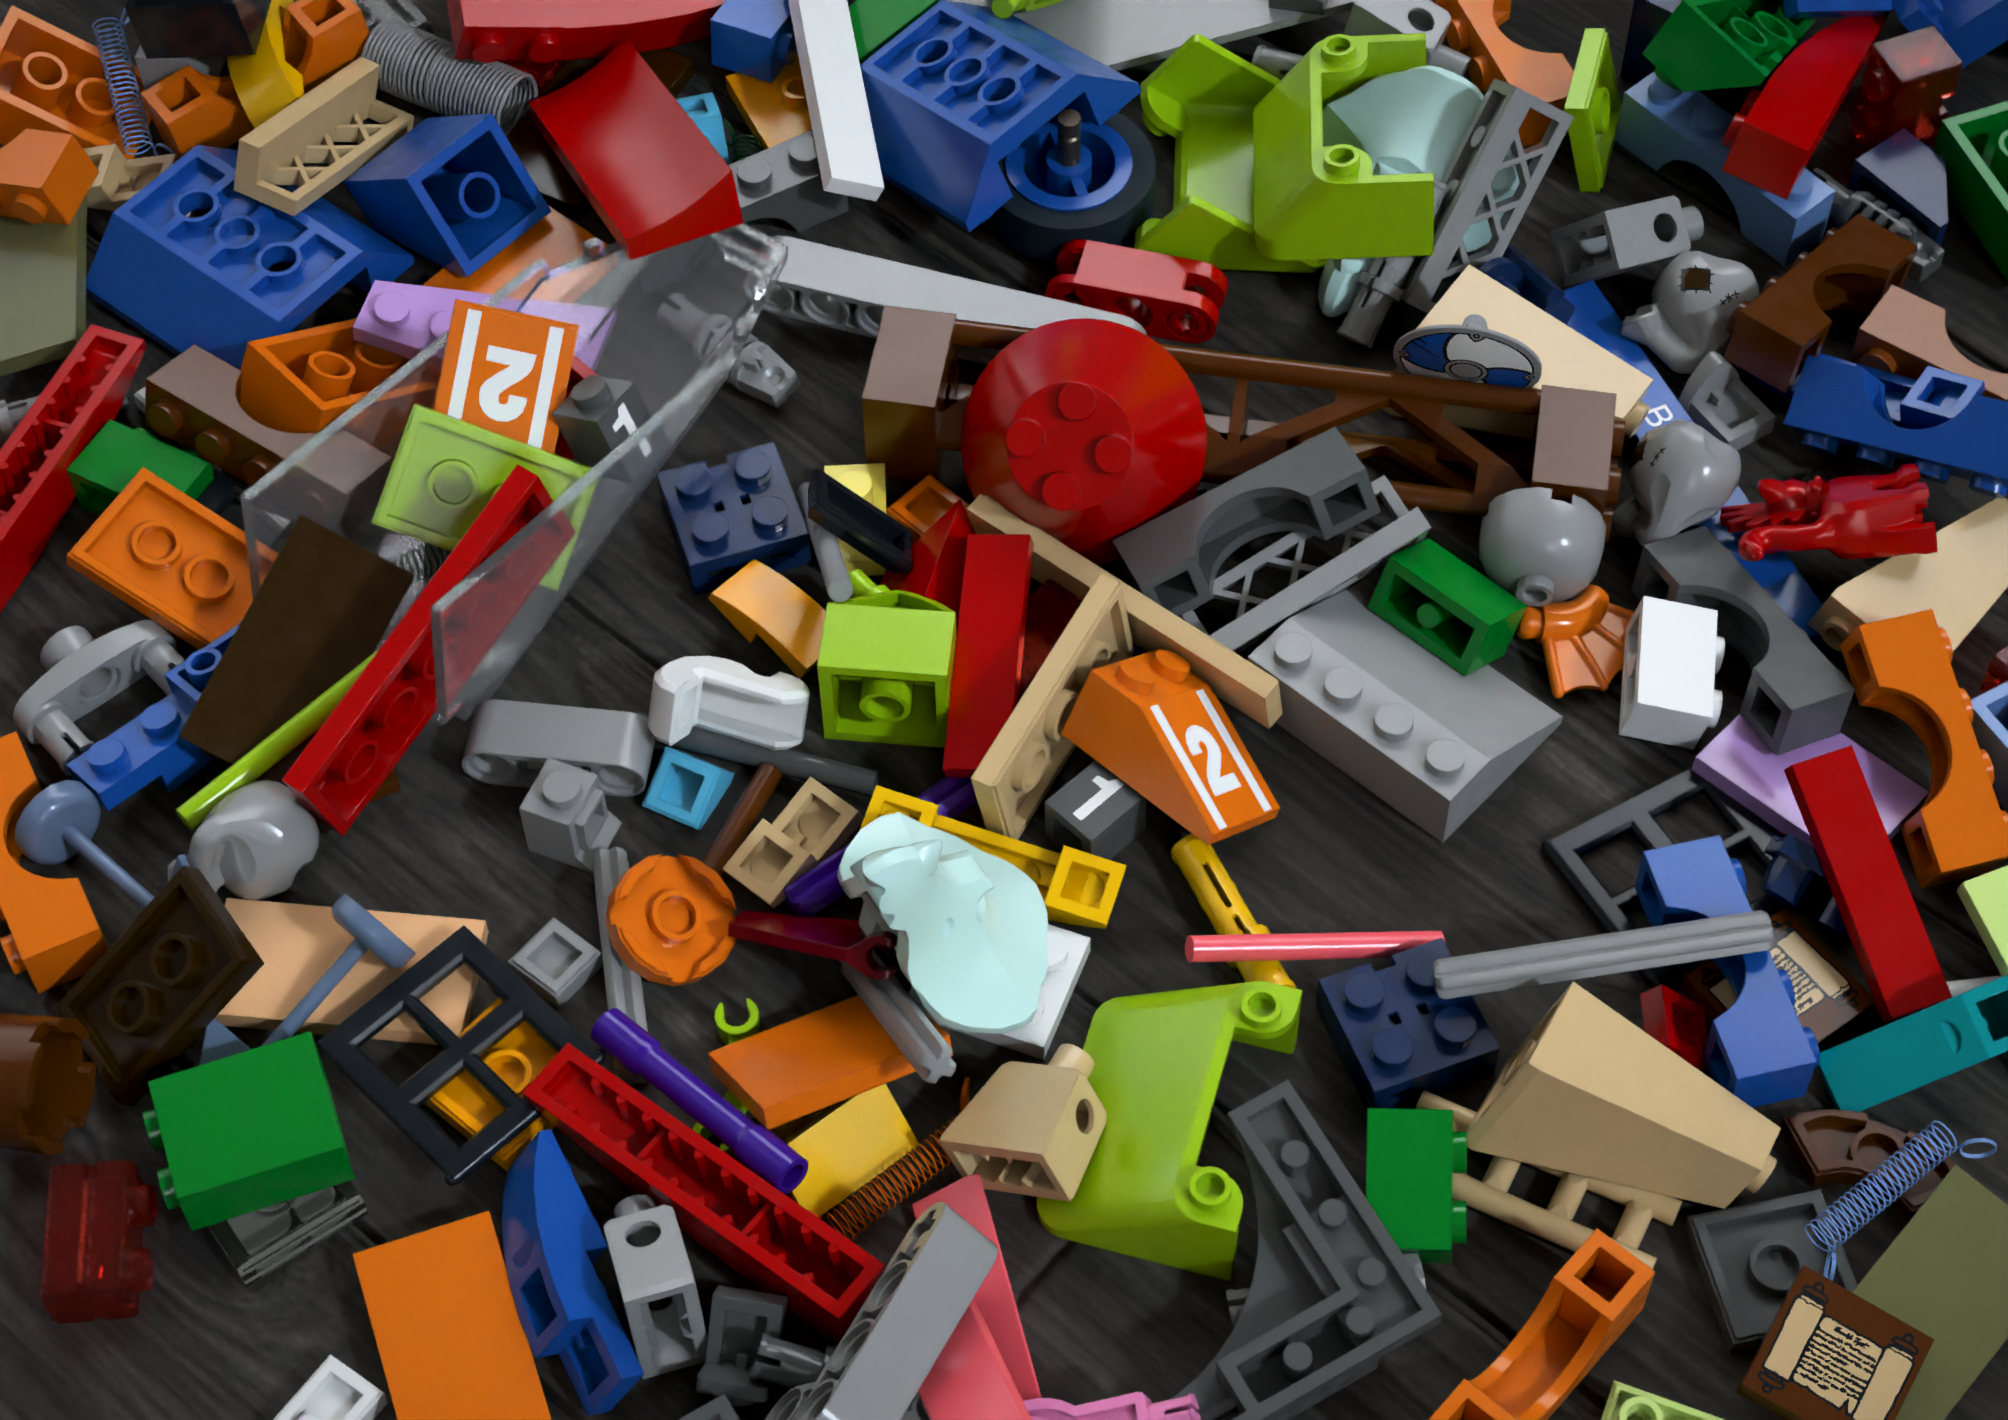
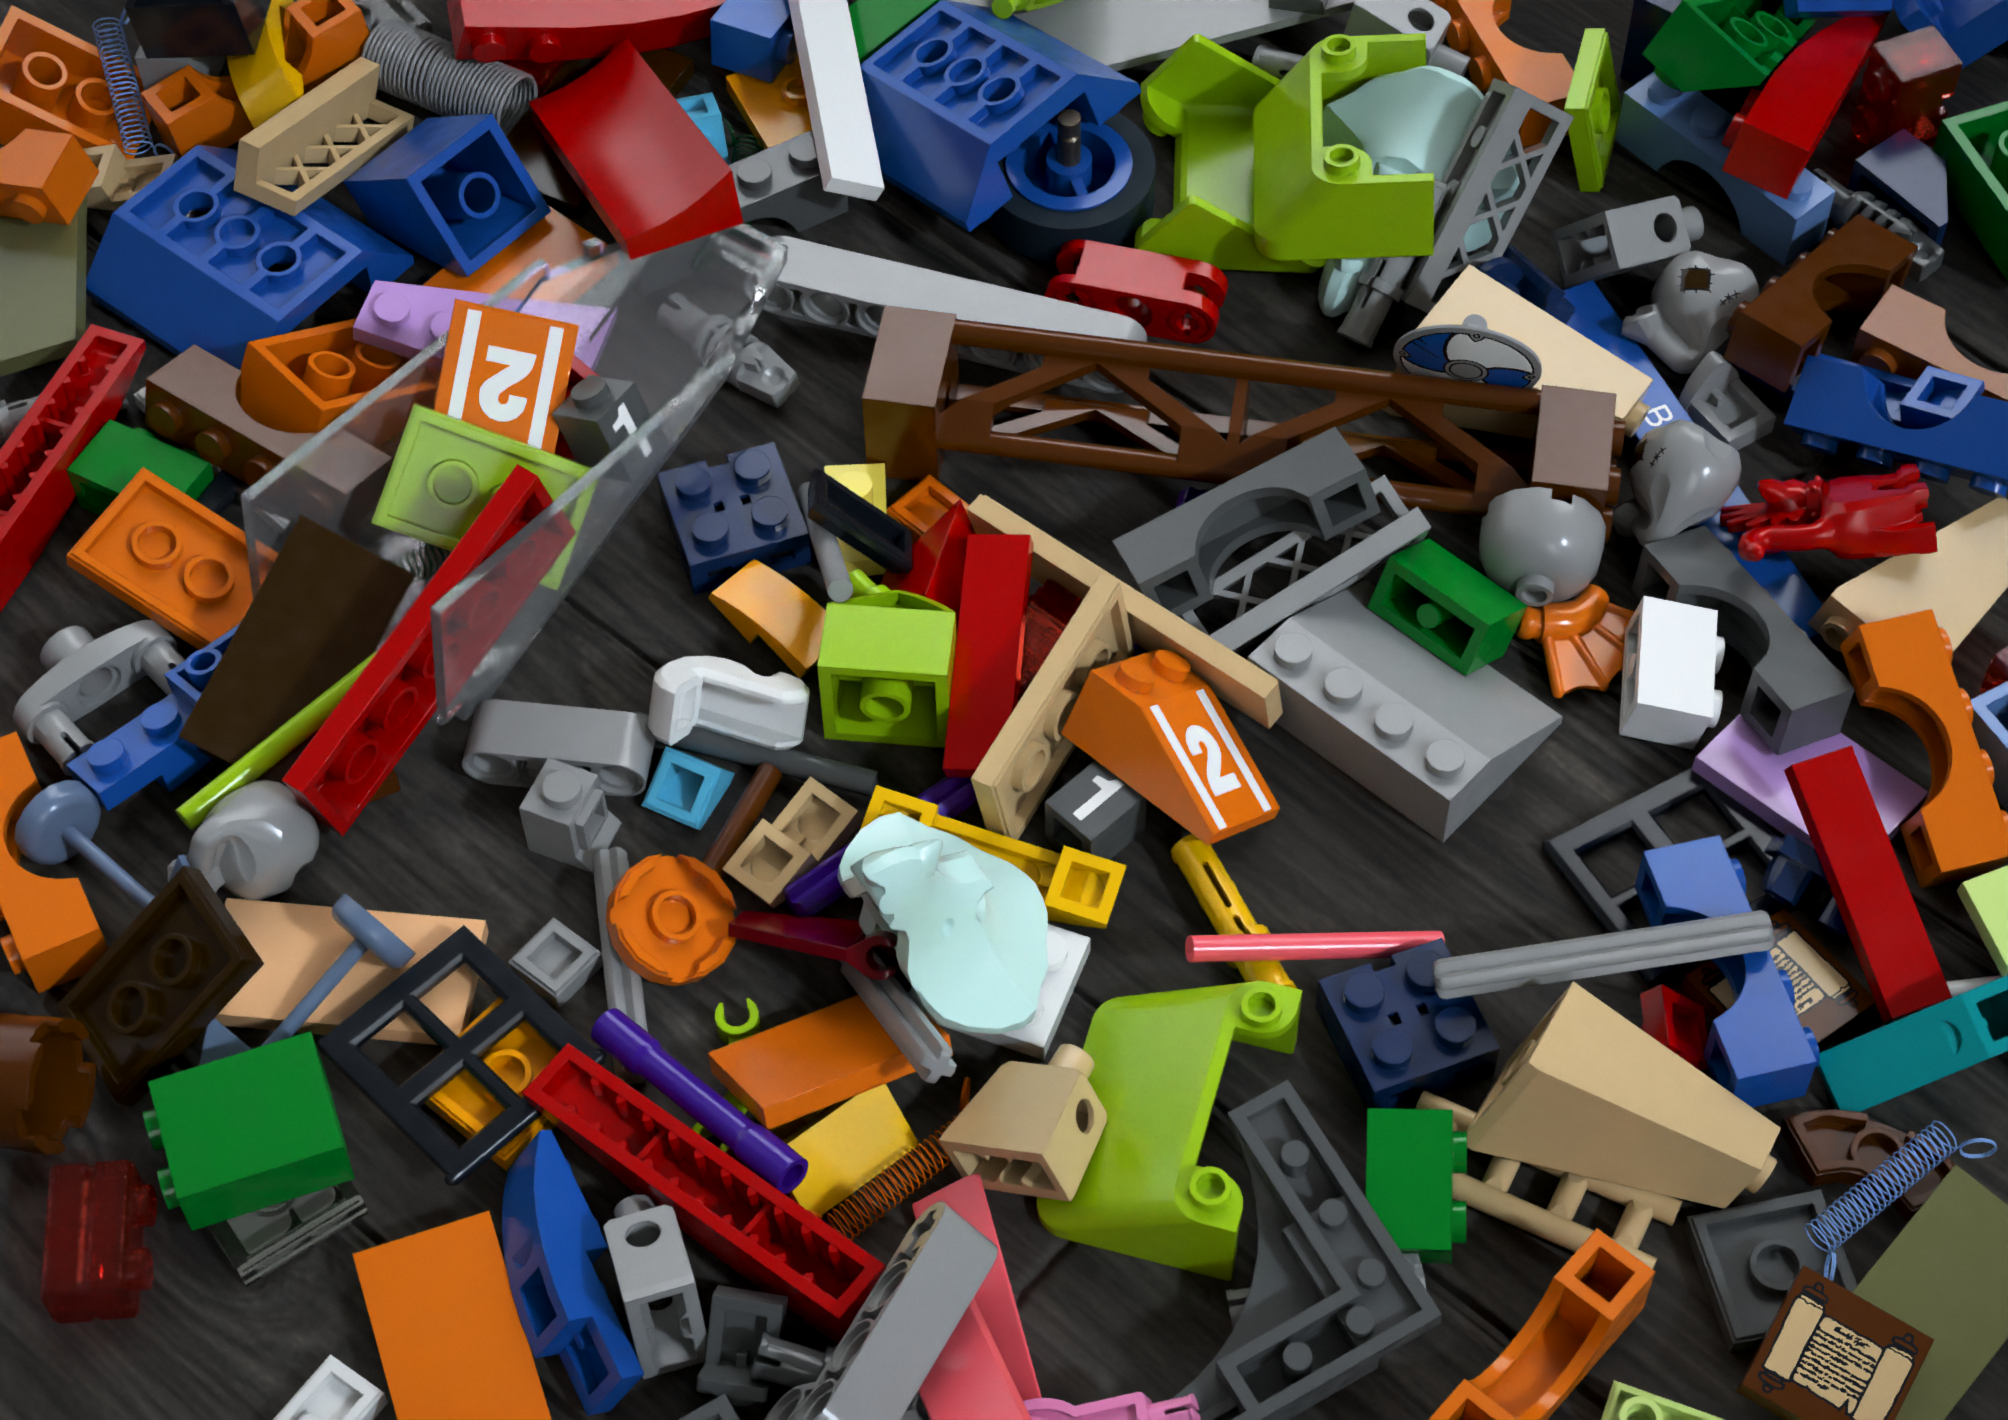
(1085, 433): red cone -> none

